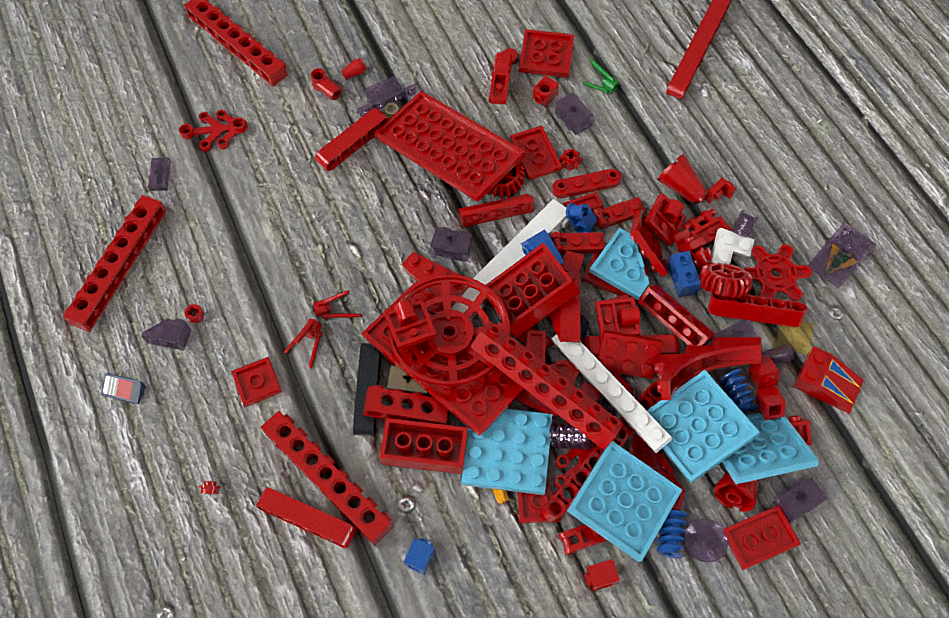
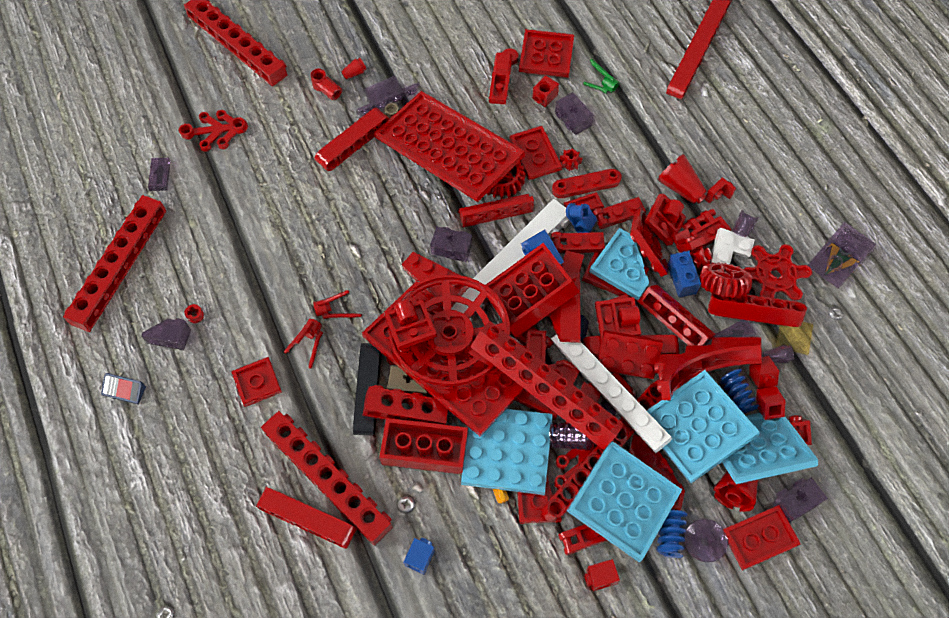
(209, 487): red plate -> none
(828, 380): red slope -> none

